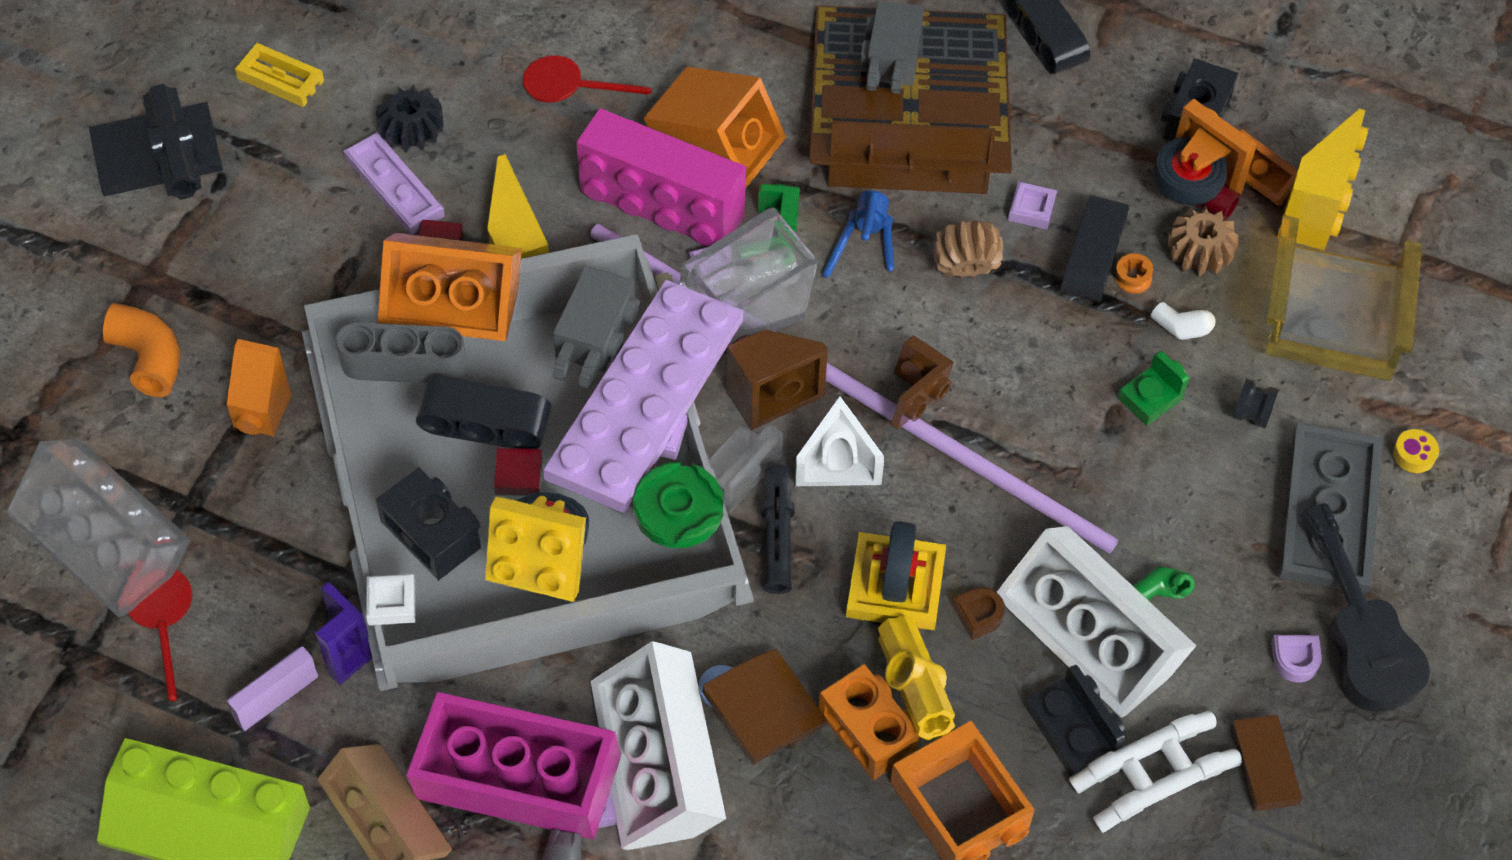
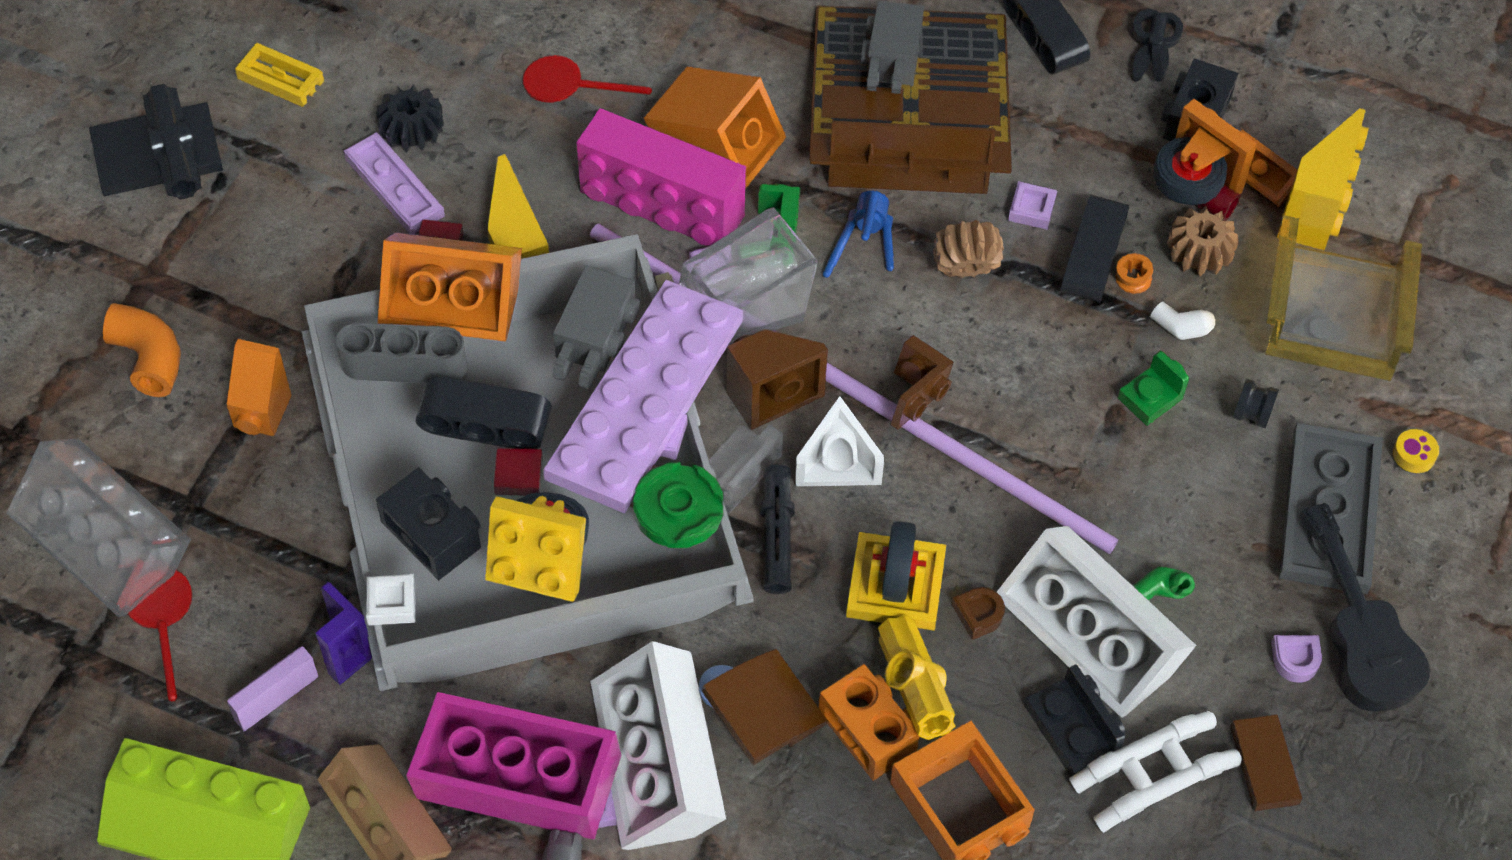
(1155, 45): none -> black piece

